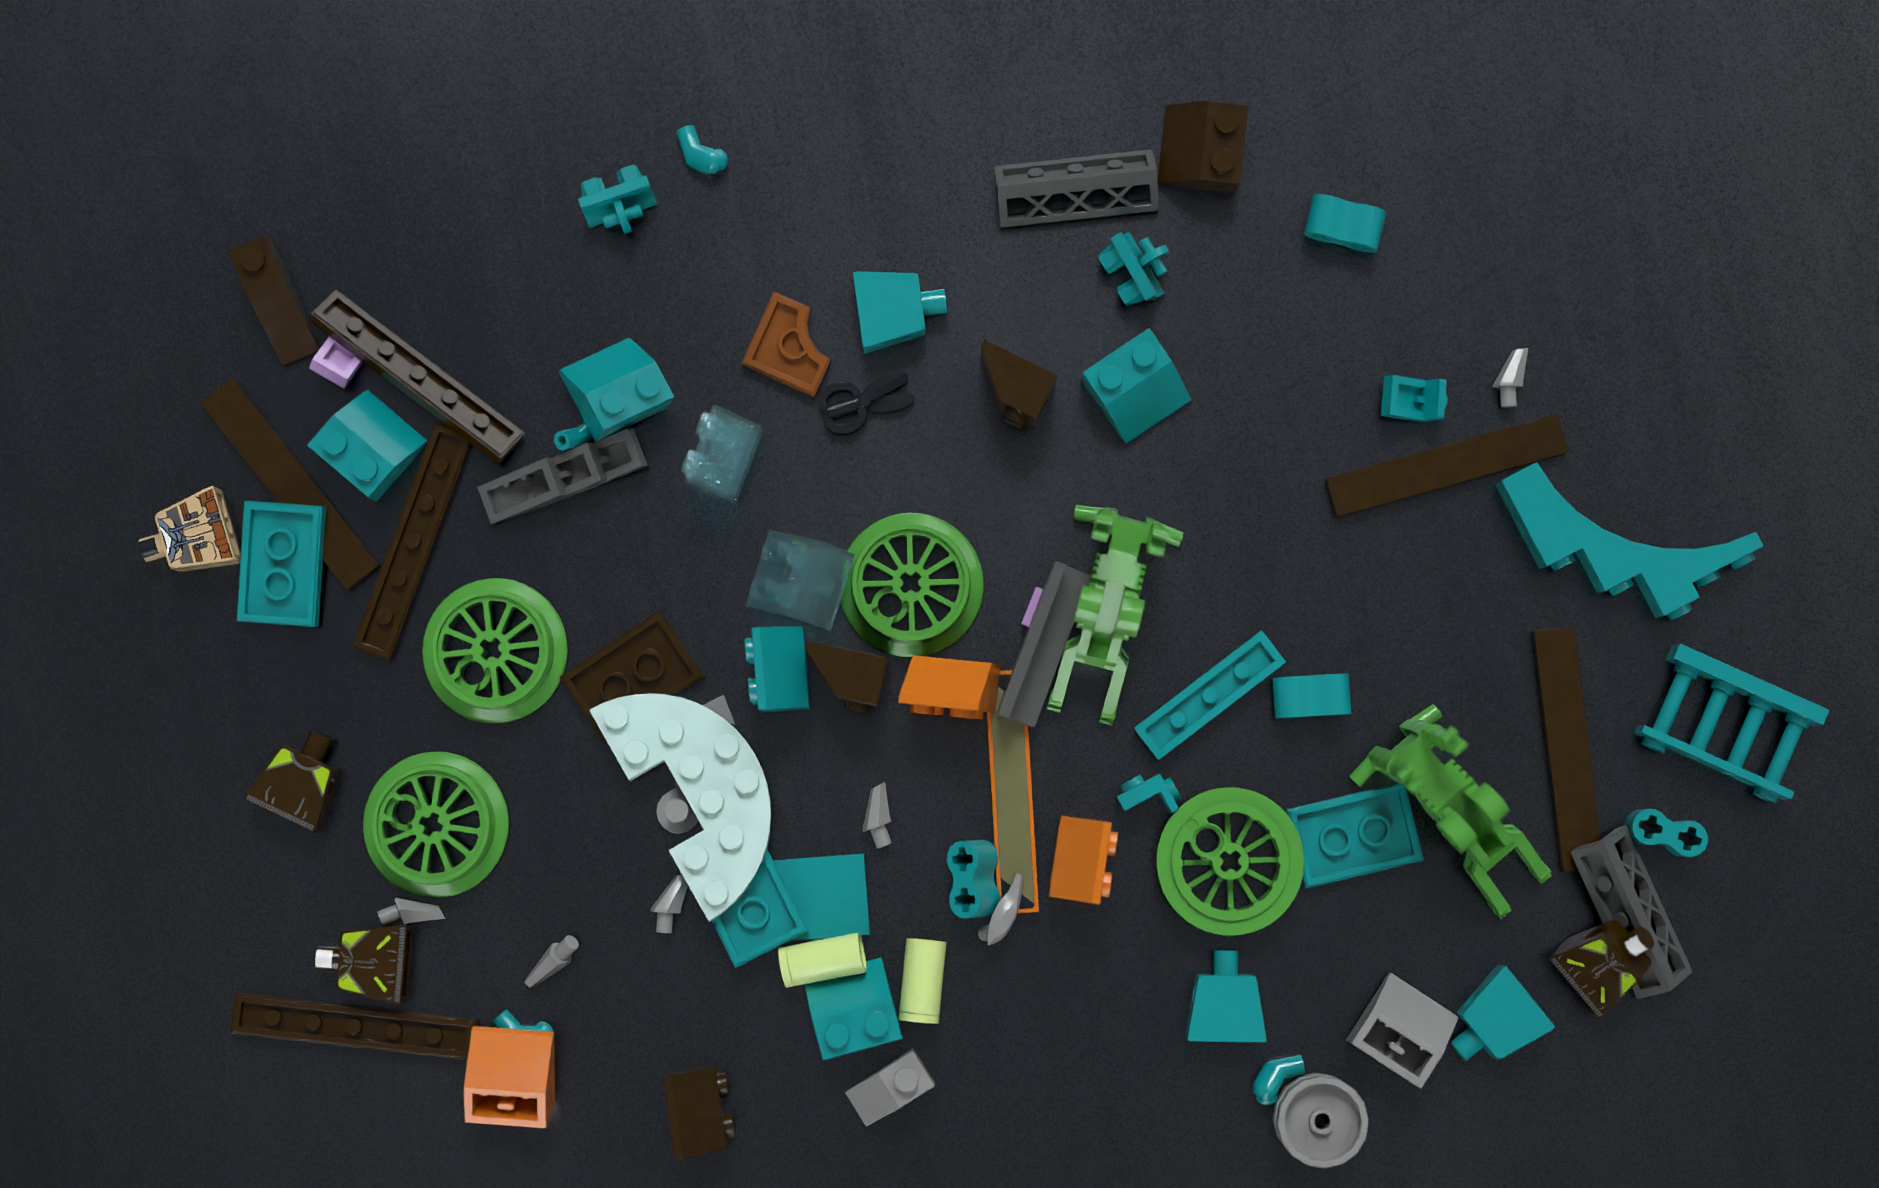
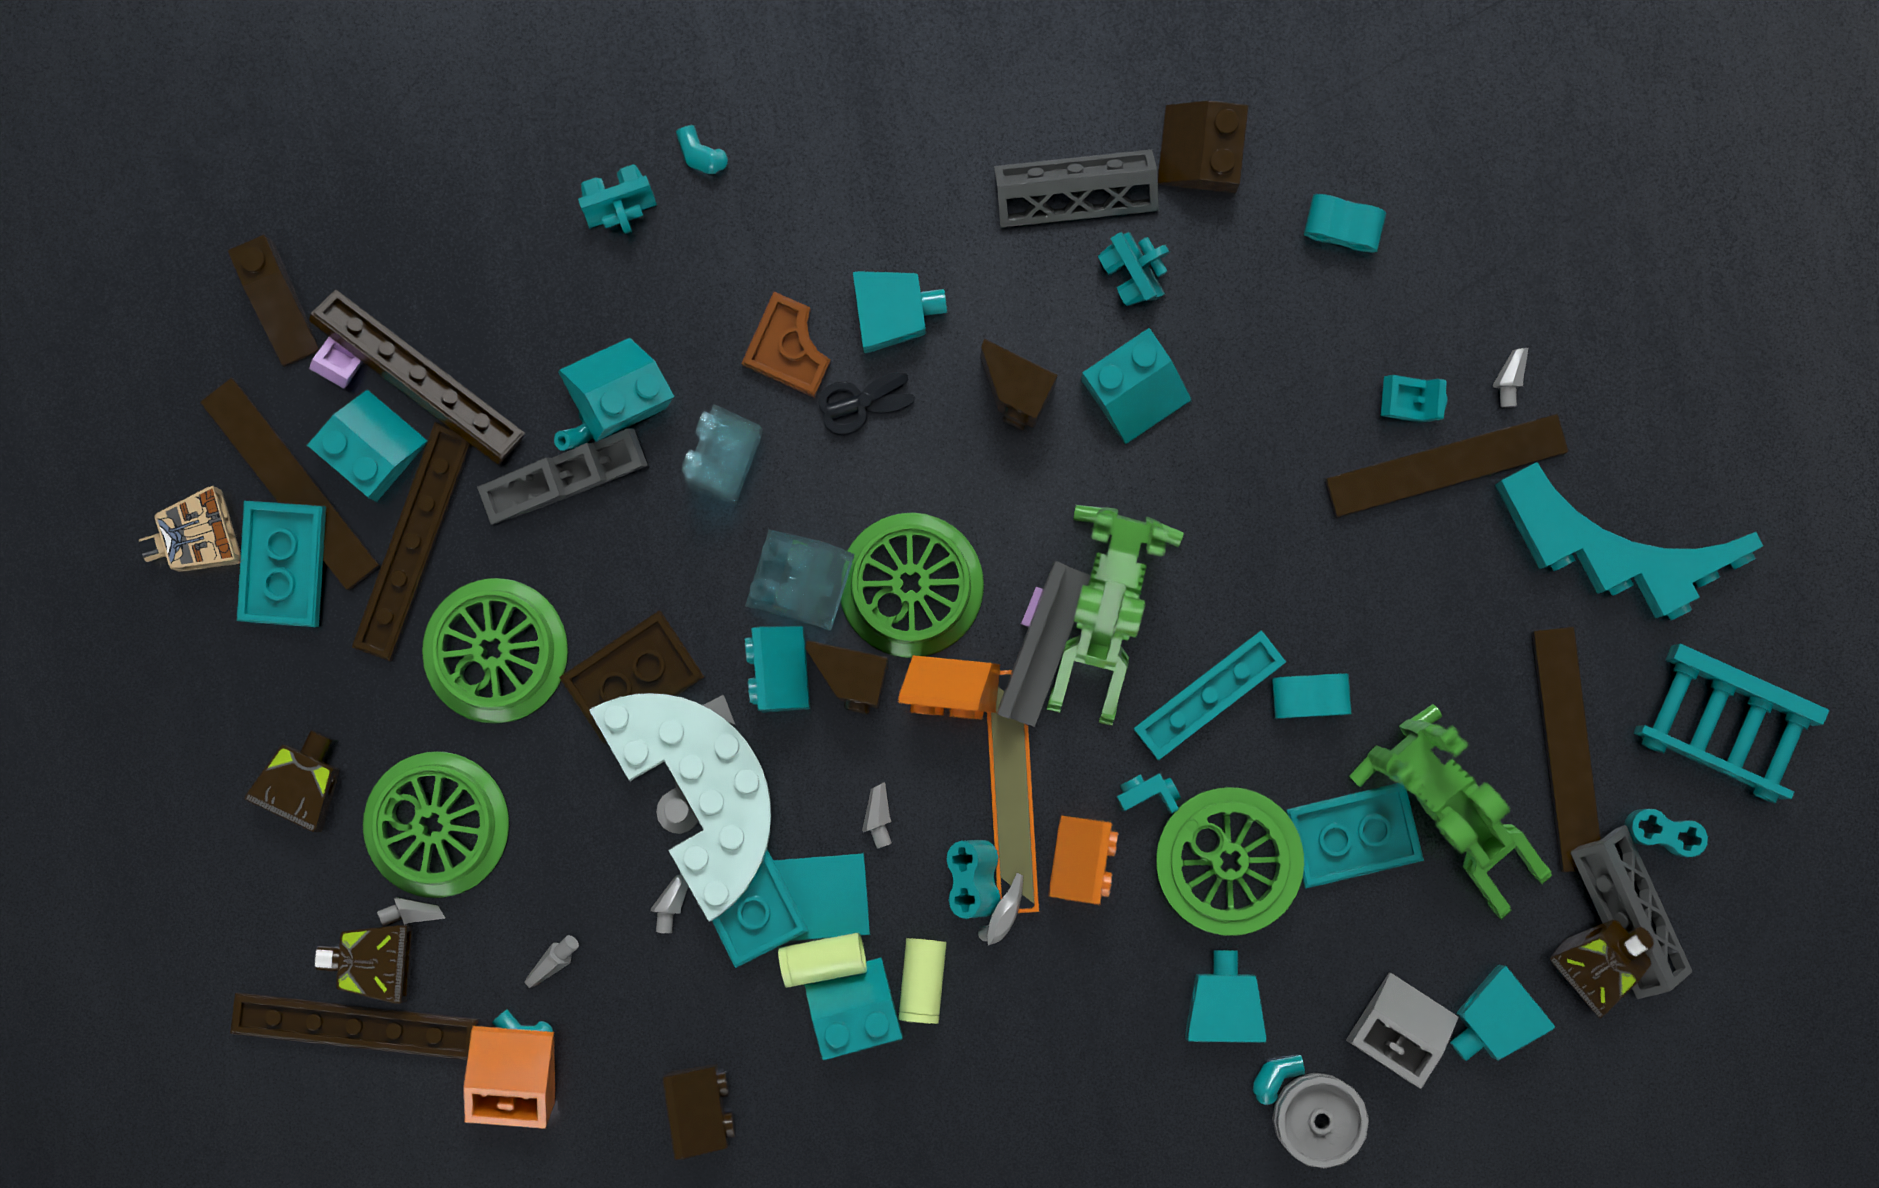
(890, 1087): light grey slope -> none

